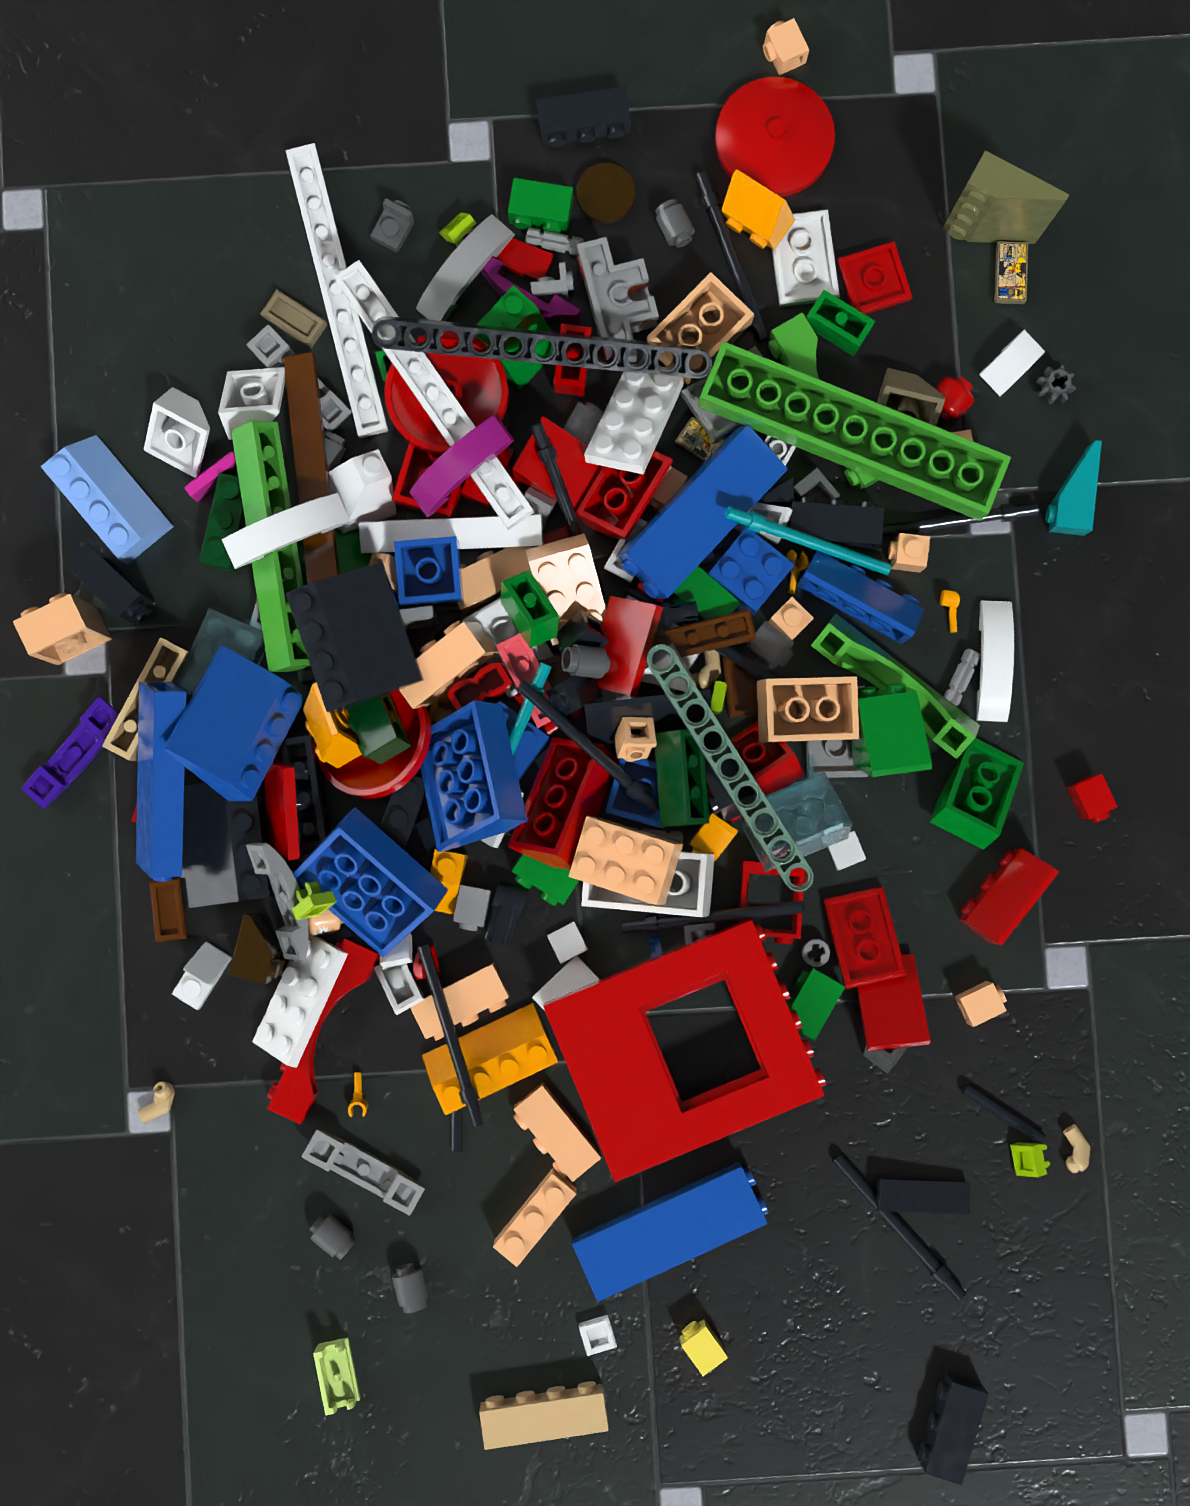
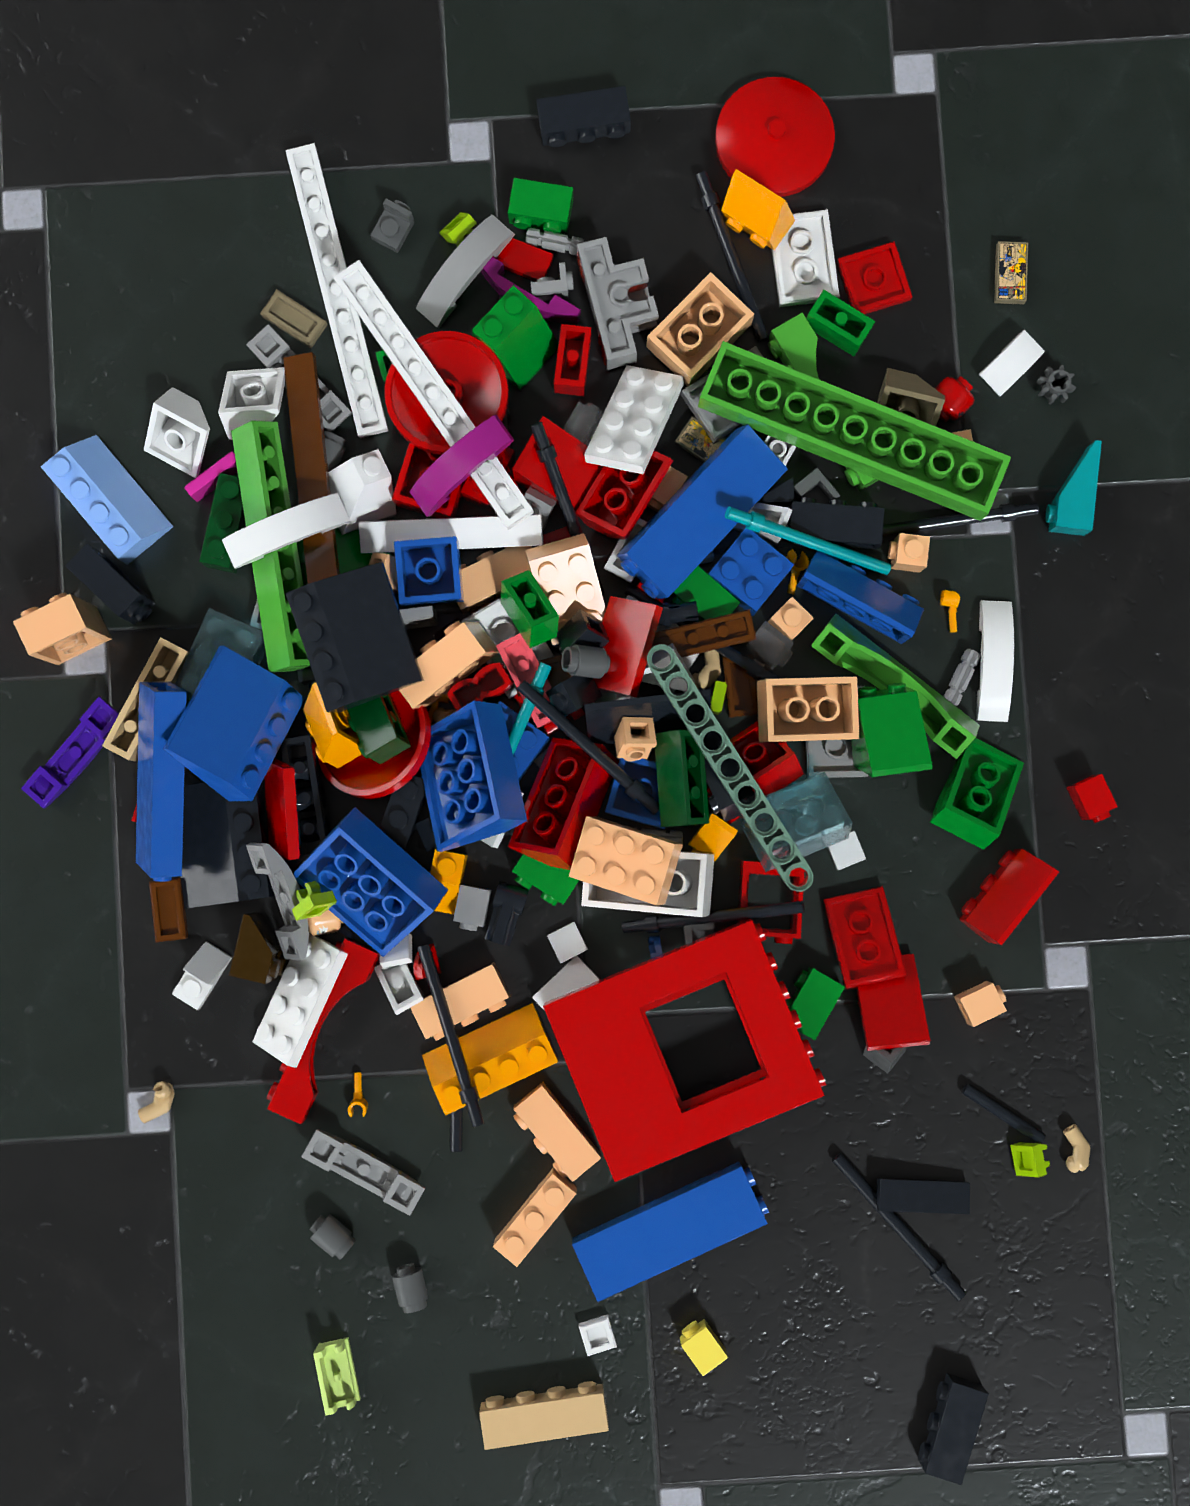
(529, 338): black beam -> none
(605, 193): dark brown tile -> none
(674, 223): dark grey brick -> none
(785, 46): light nougat brick -> none
(823, 958): light grey bush -> none
(1003, 204): olive slope -> none

